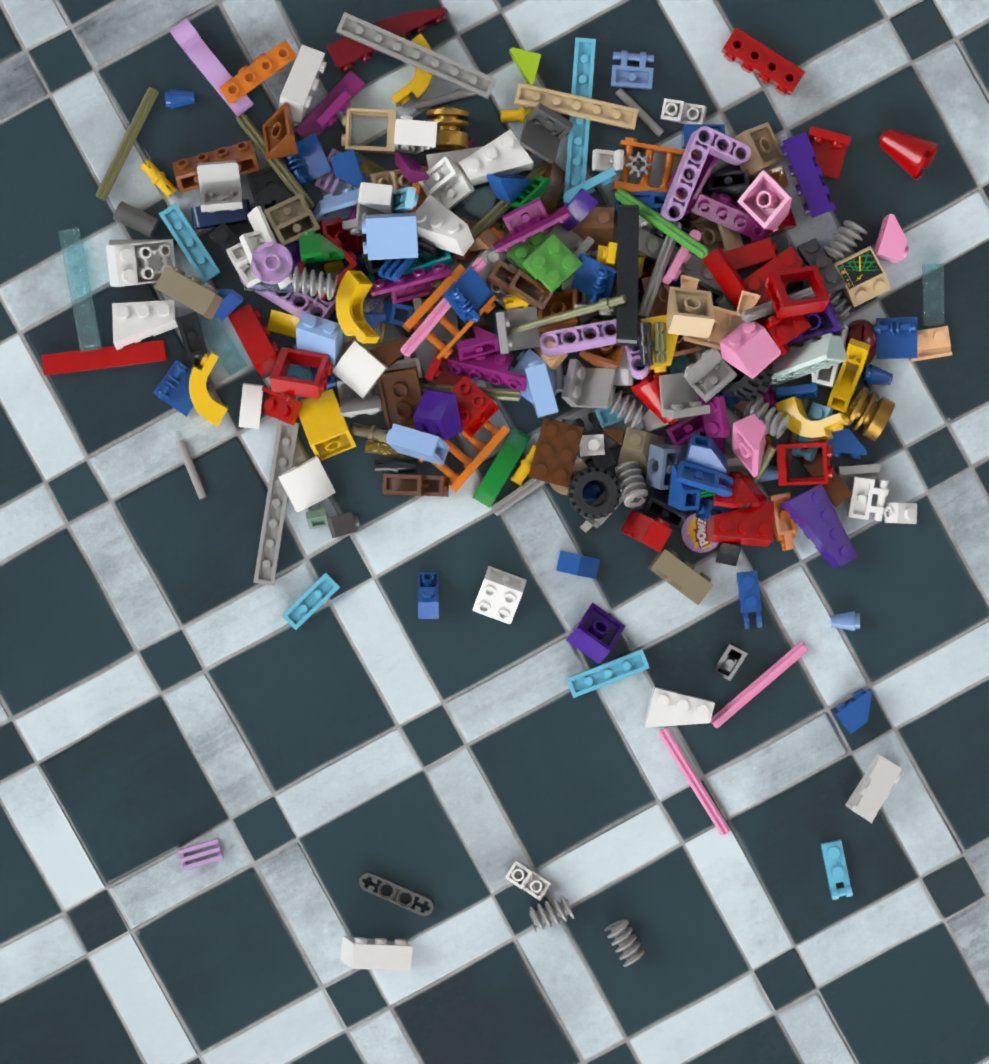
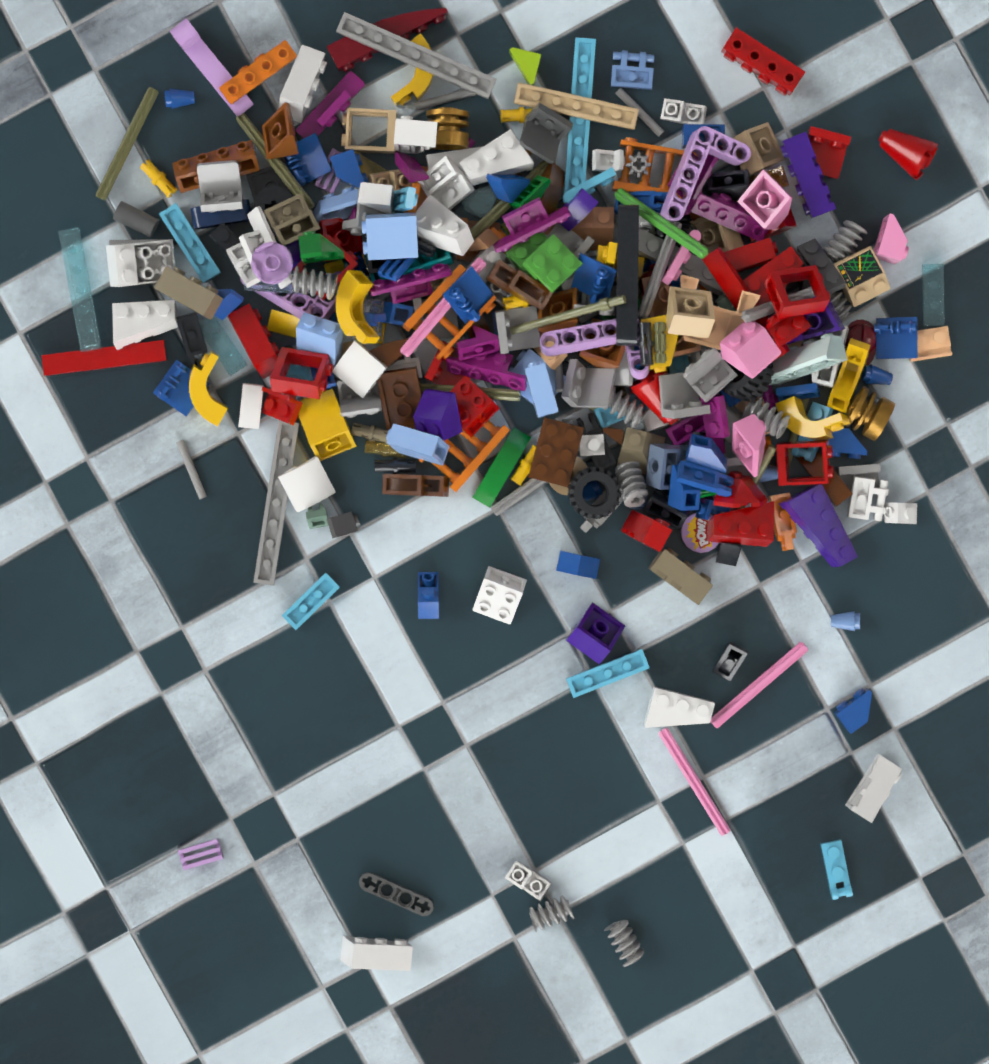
(749, 596): blue hinge -> none

